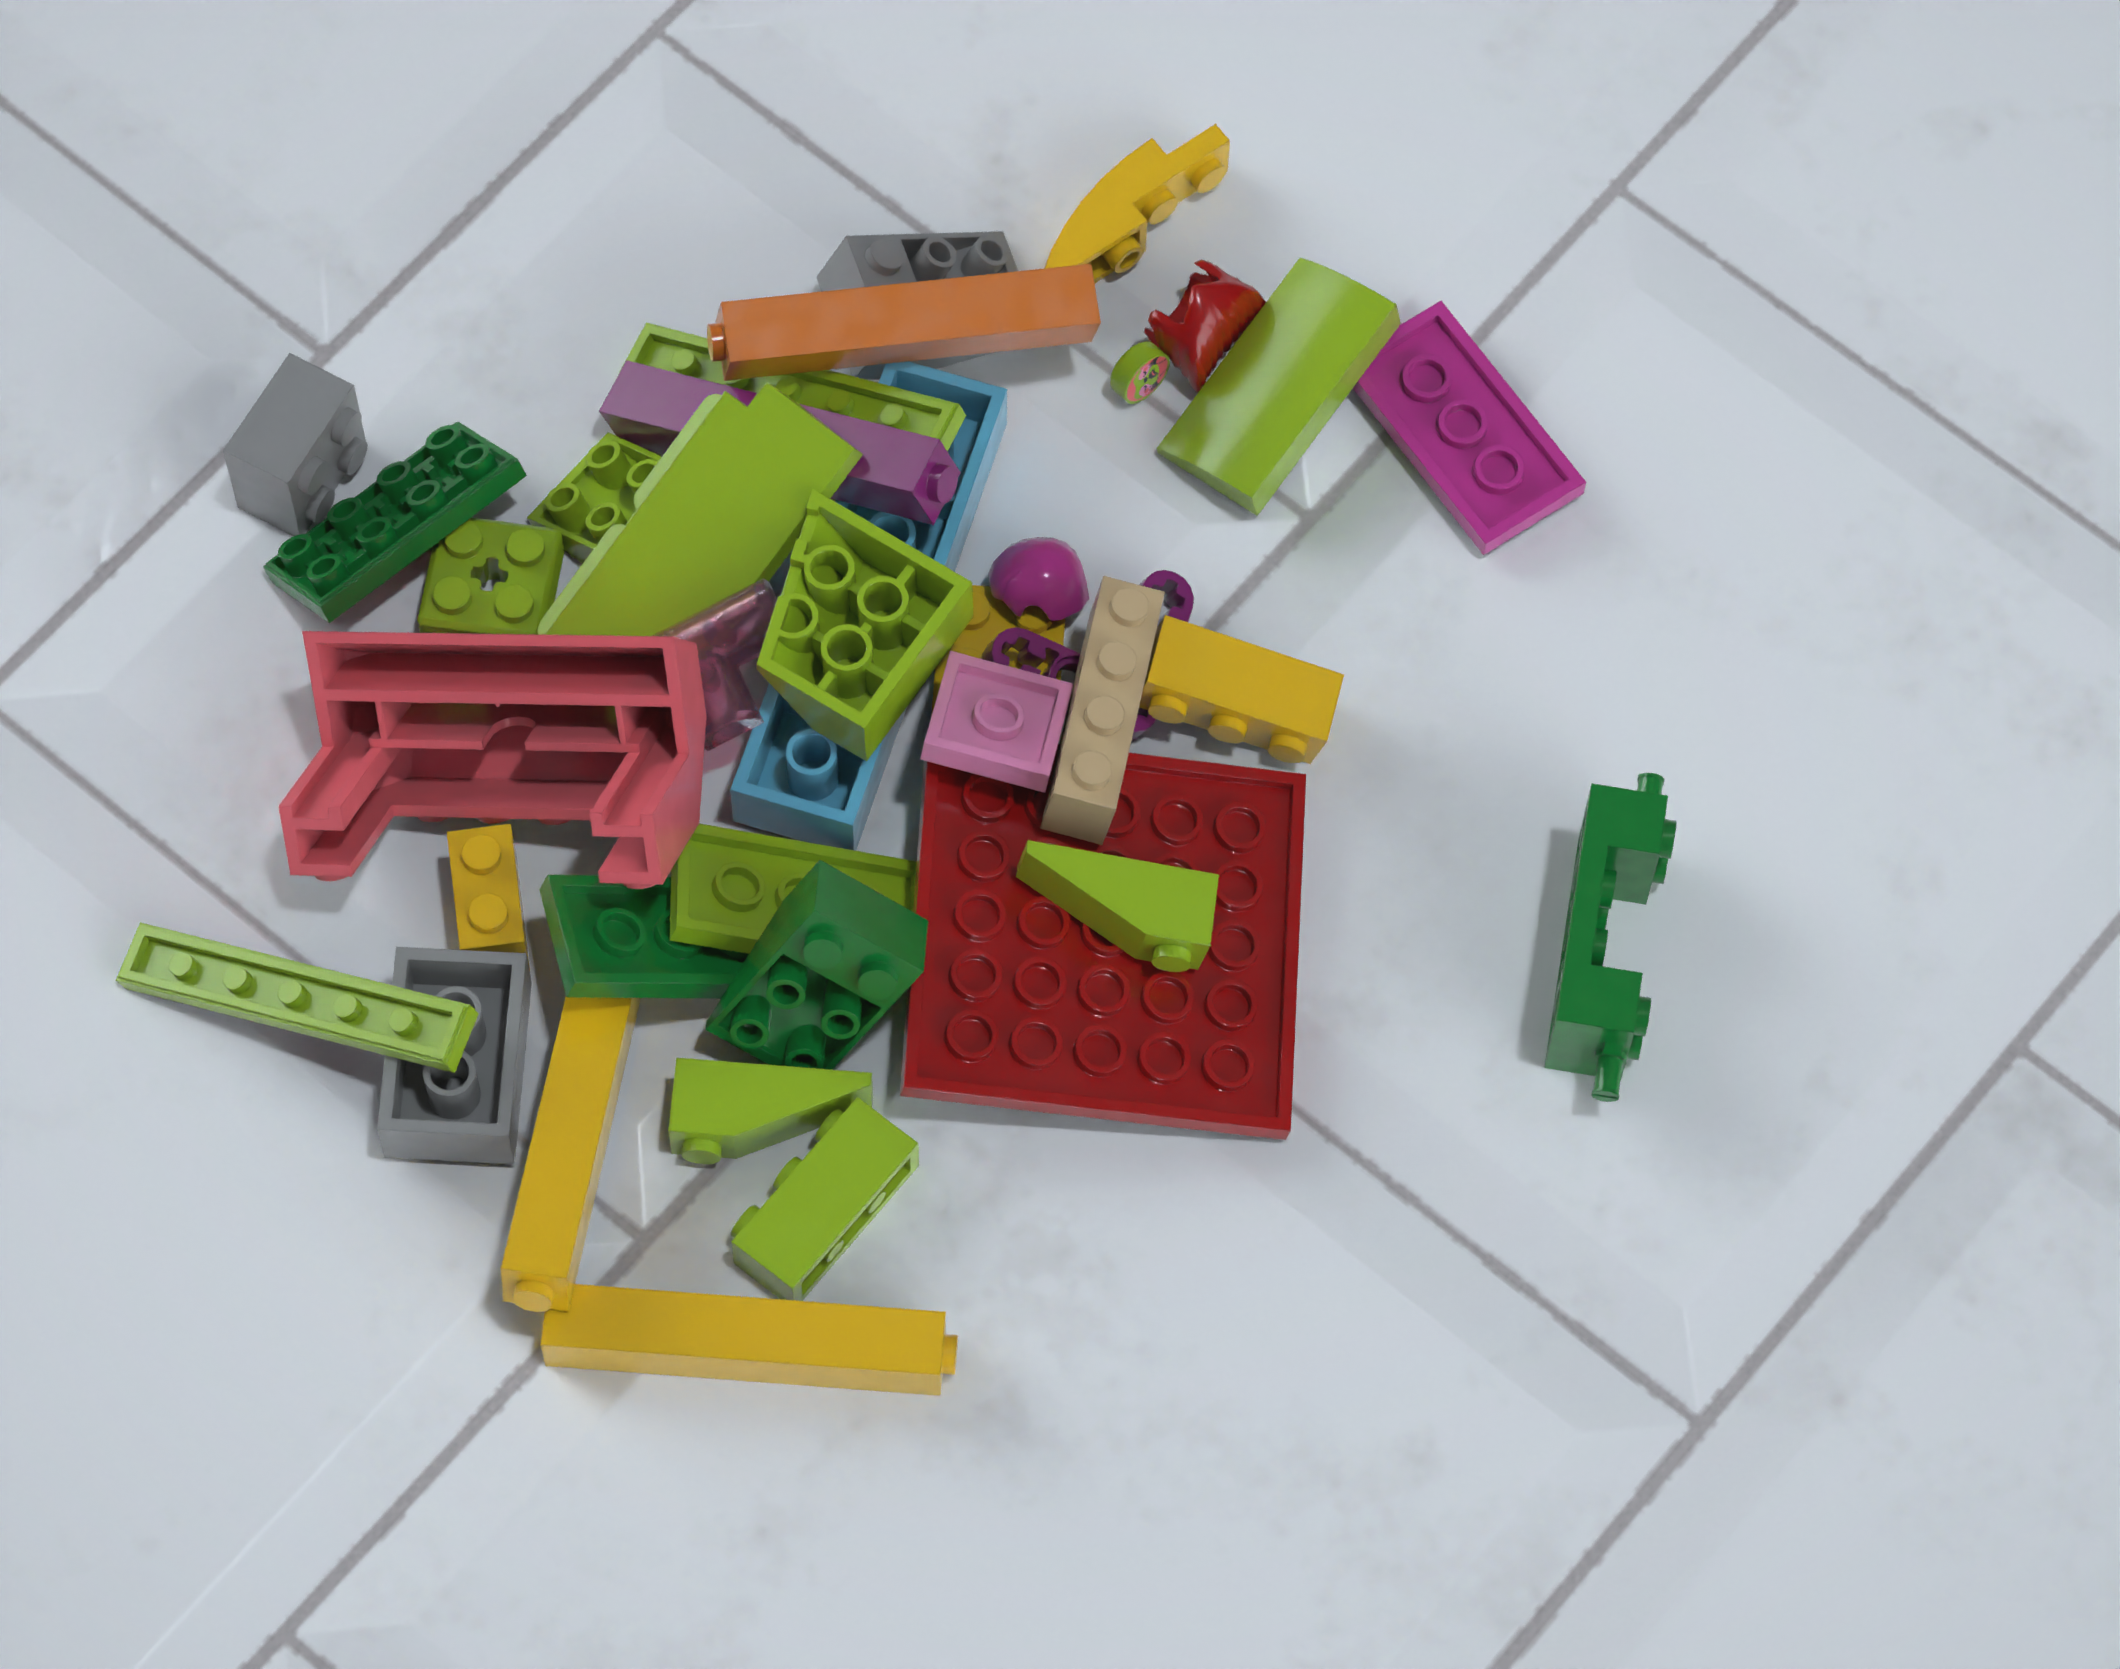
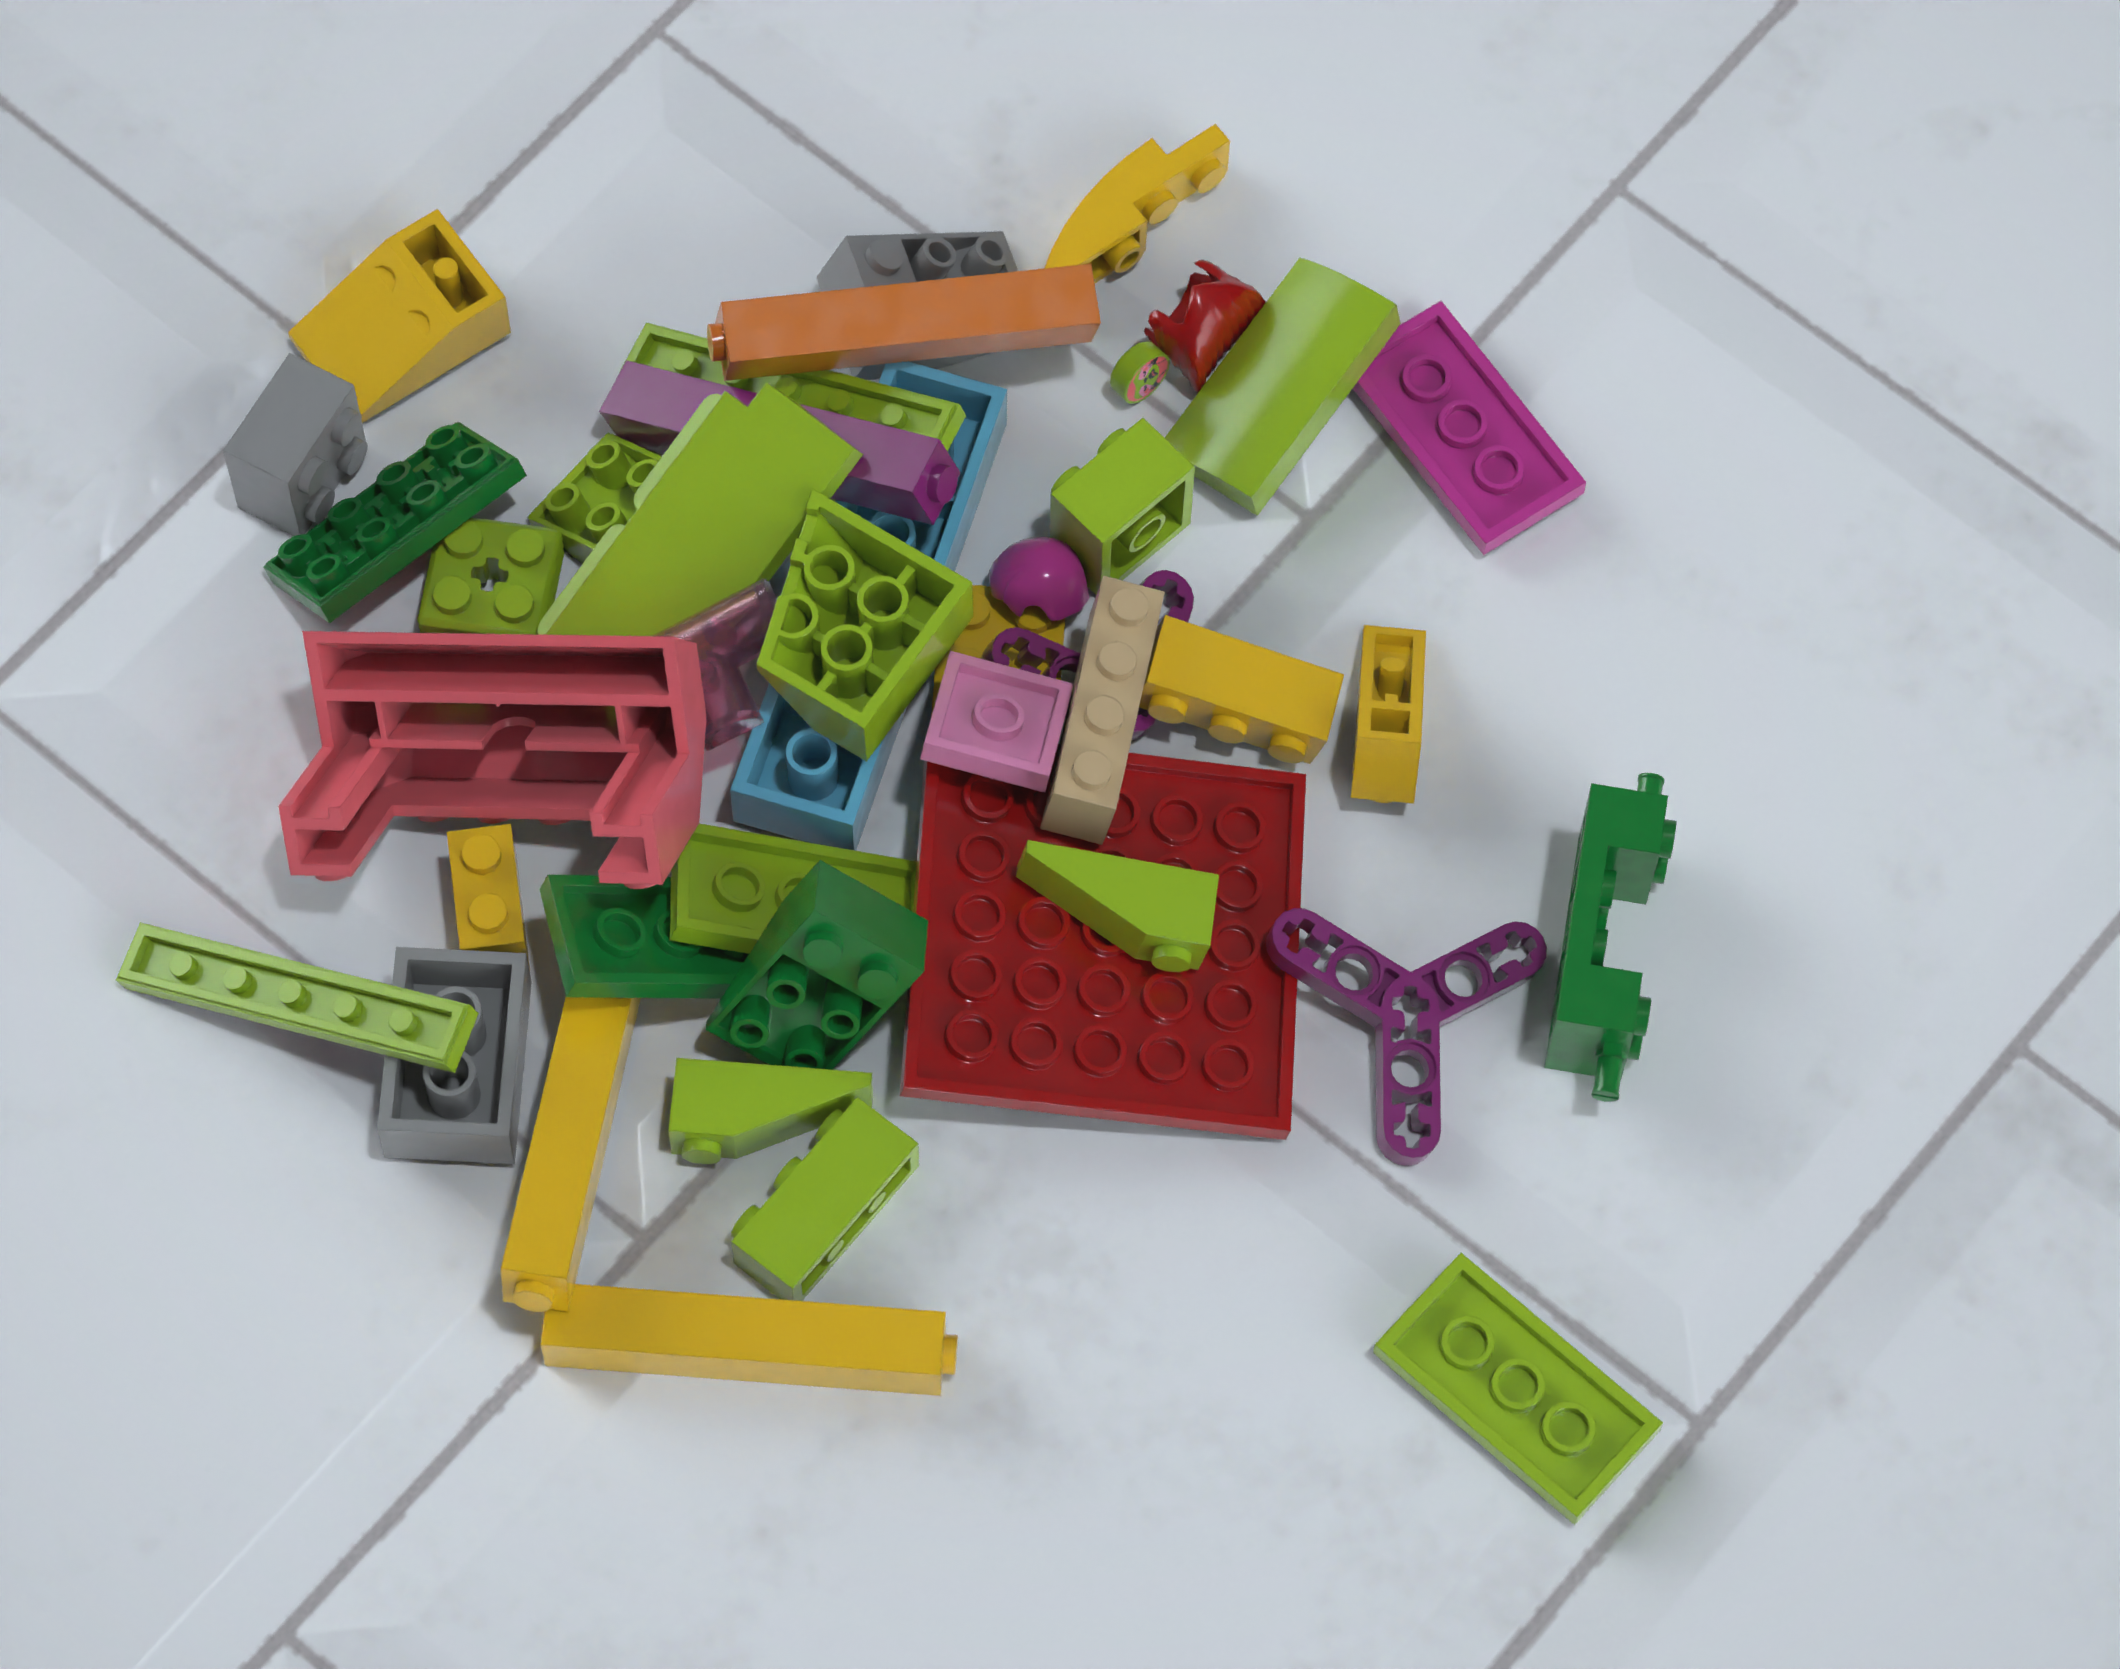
(404, 315): none -> yellow slope
(1123, 502): none -> lime brick
(1384, 990): none -> magenta piece
(1389, 714): none -> yellow slope
(1517, 1388): none -> lime plate

